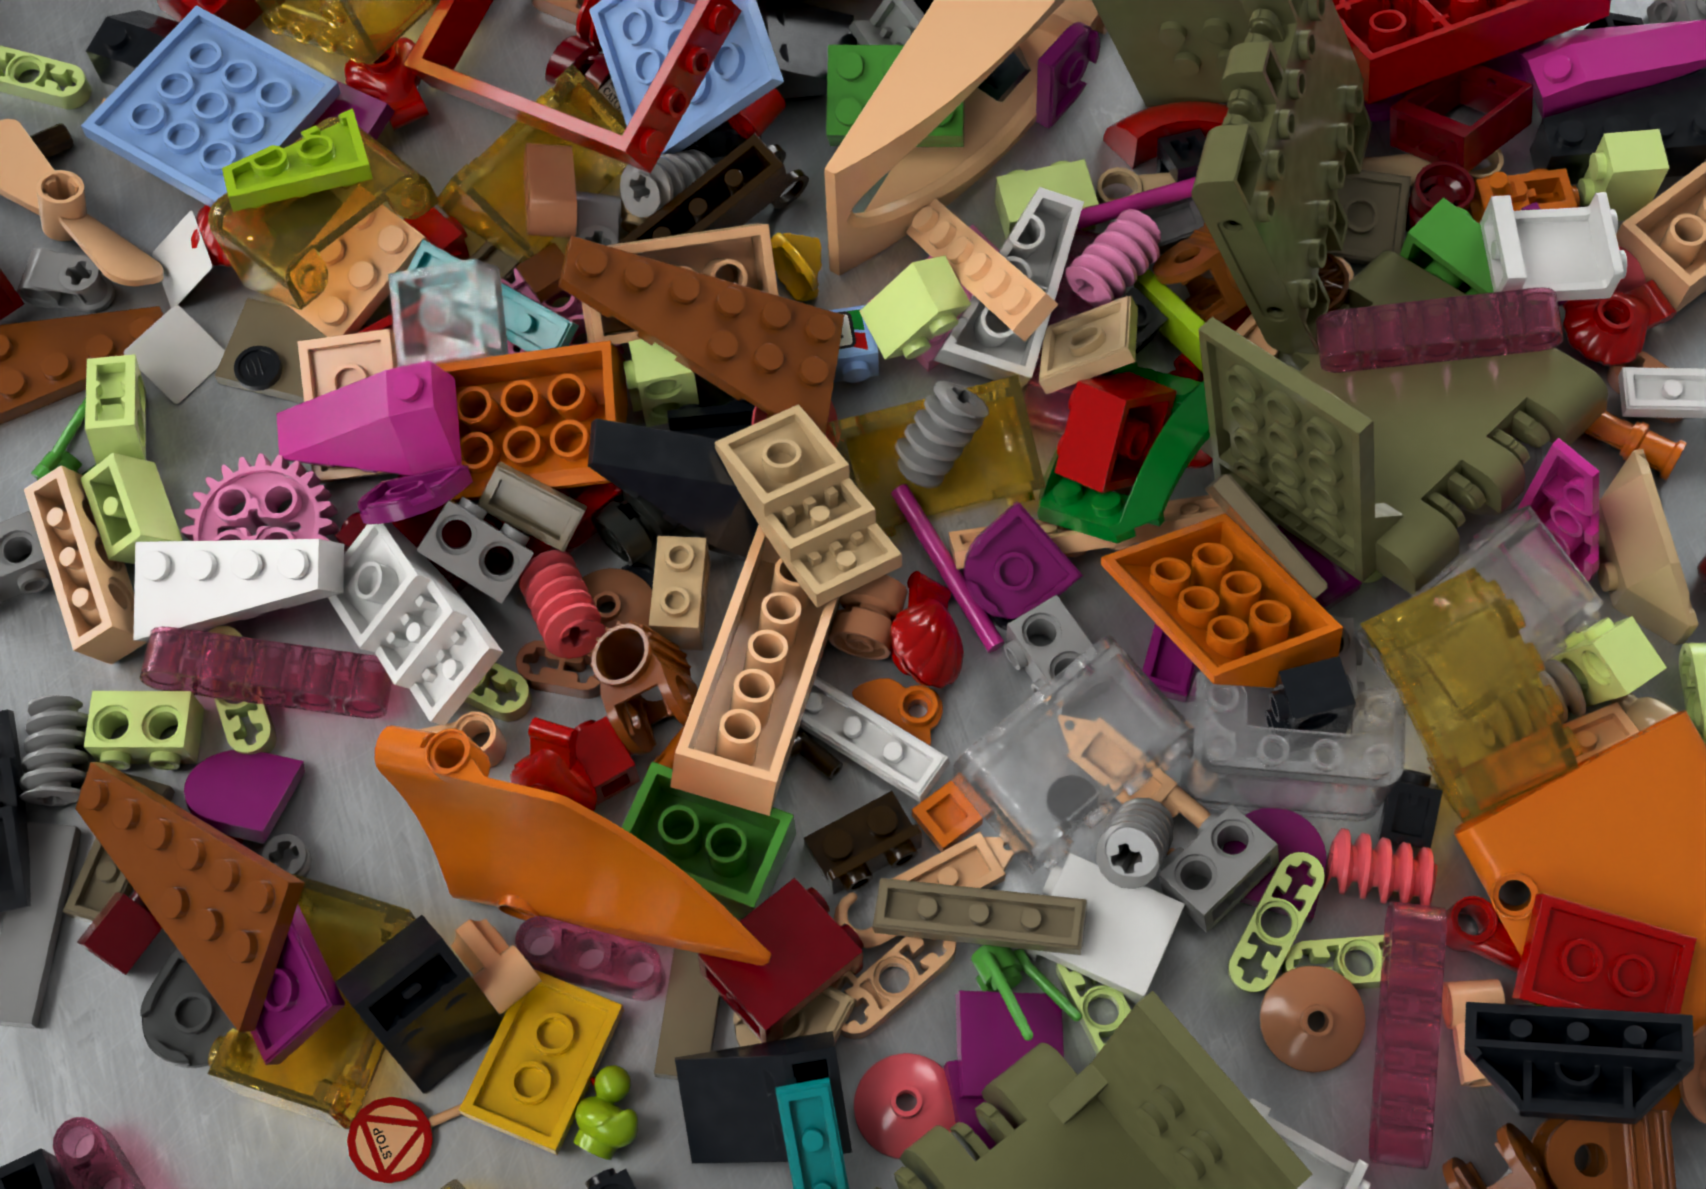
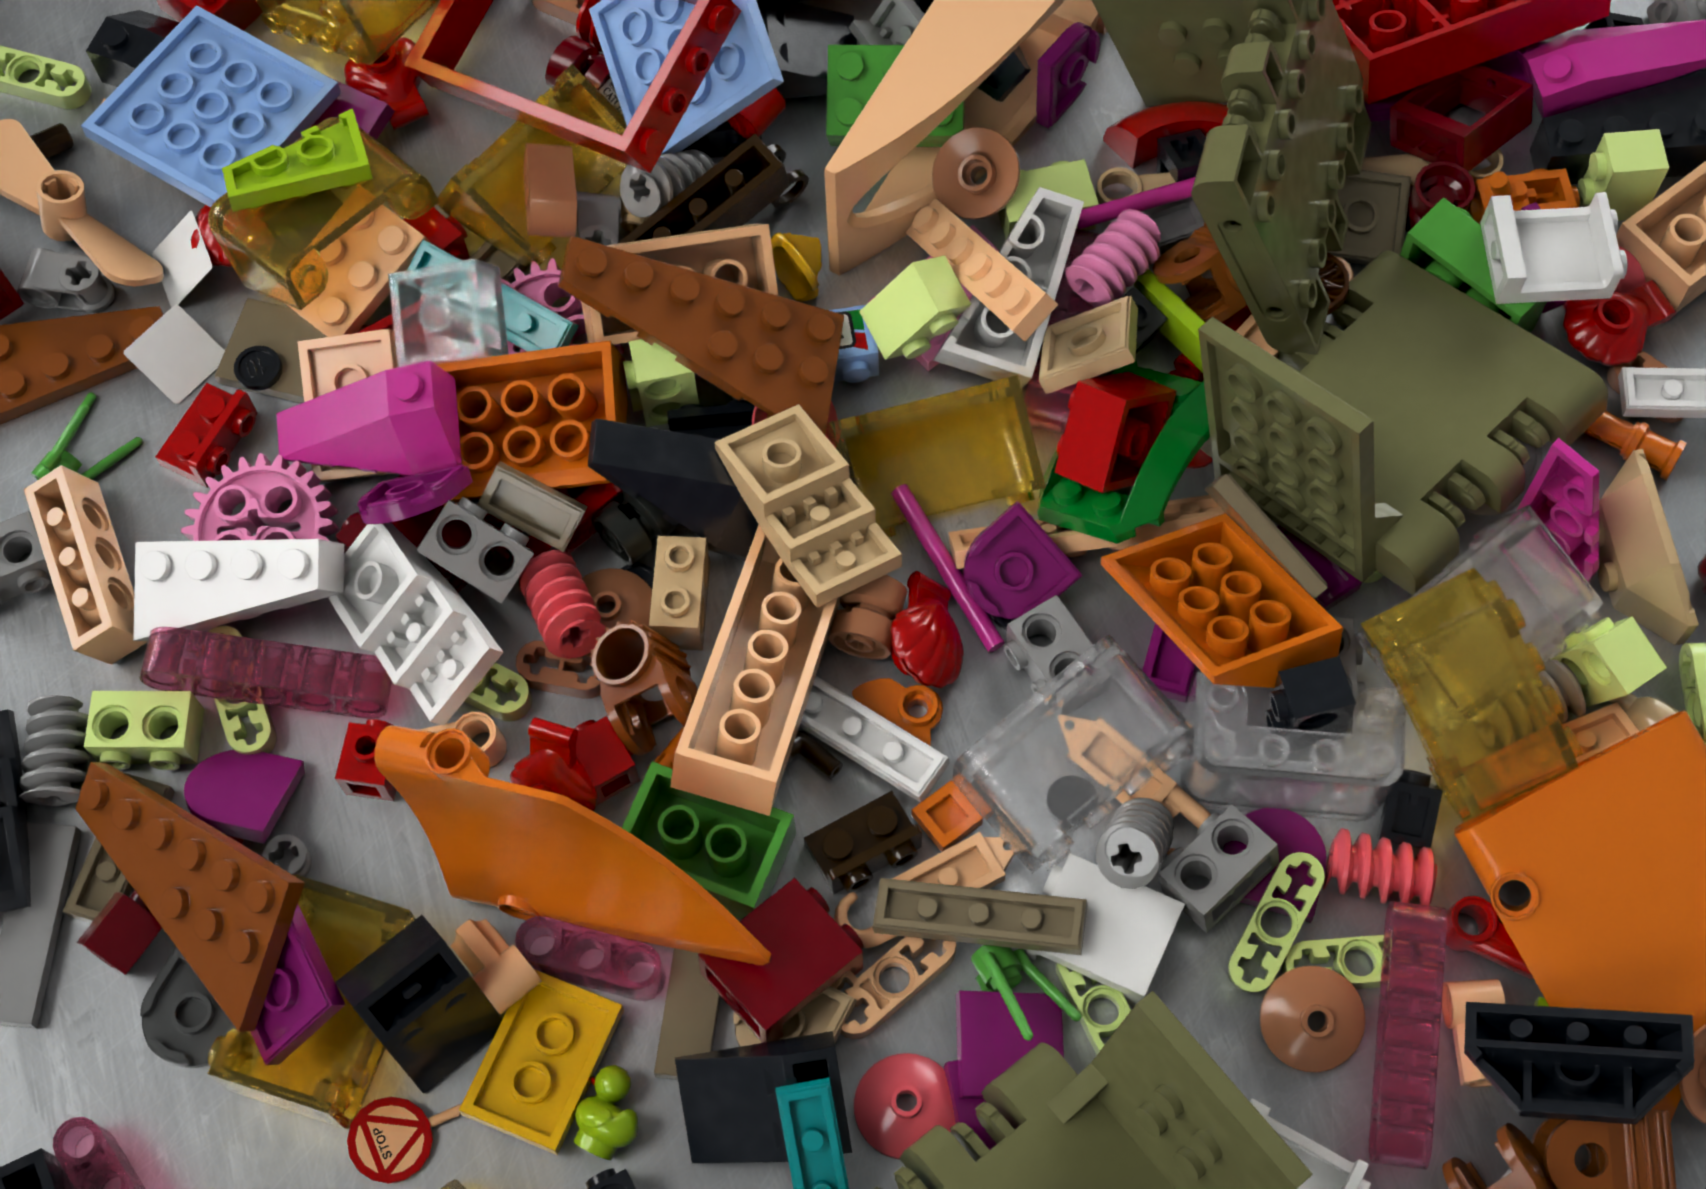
(115, 407): yellowish green brick -> none
(128, 505): yellowish green brick -> none
(208, 434): none -> red bracket
(357, 767): none -> red brick
(543, 272): reddish brown tile -> none
(939, 434): light grey piece -> none
(961, 160): none -> nougat dish
(1439, 330): clear pink beam -> none
(1601, 961): red plate -> none

